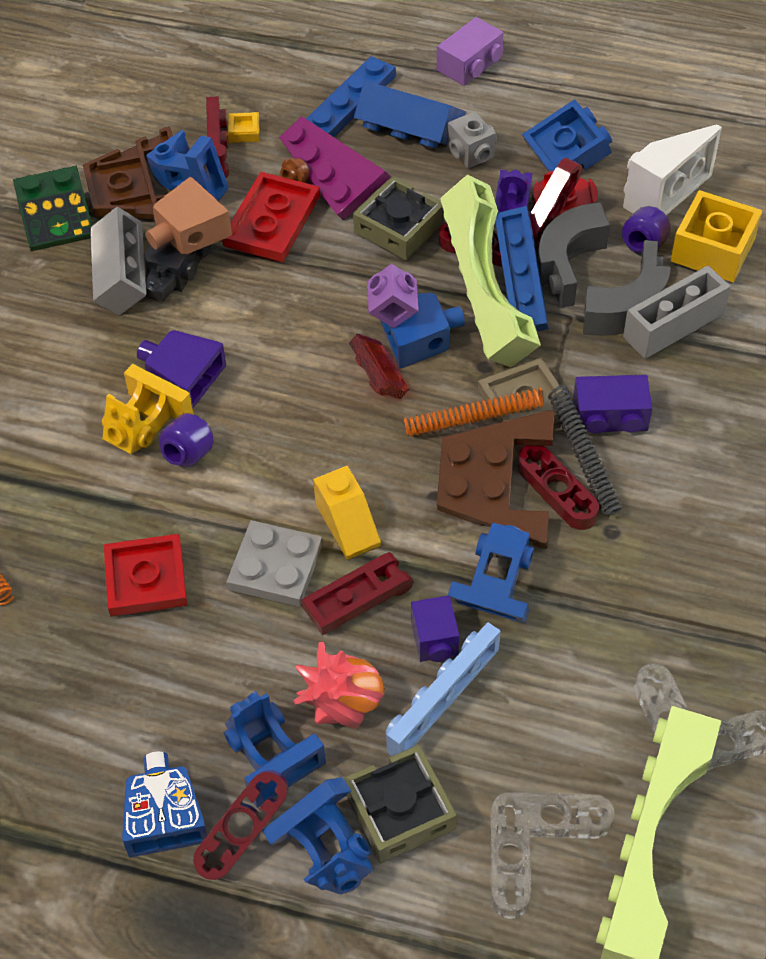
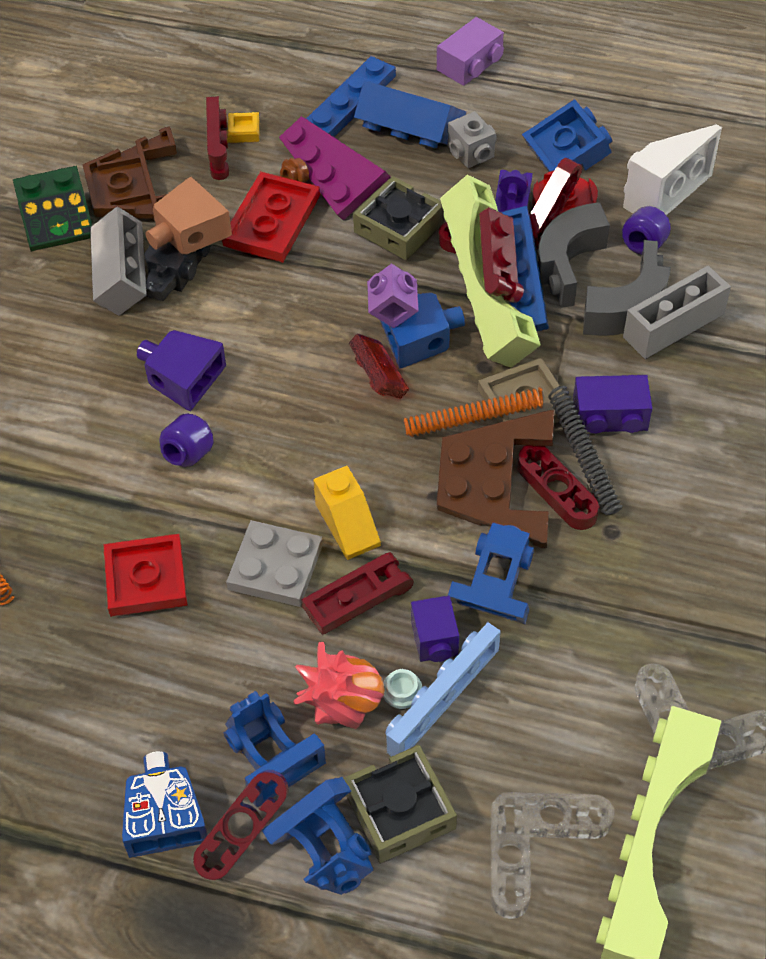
(152, 399): yellow tile -> none
(175, 162): blue tile -> none
(401, 688): none -> light aqua plate
(499, 255): none -> dark red plate
(716, 235): yellow brick -> none

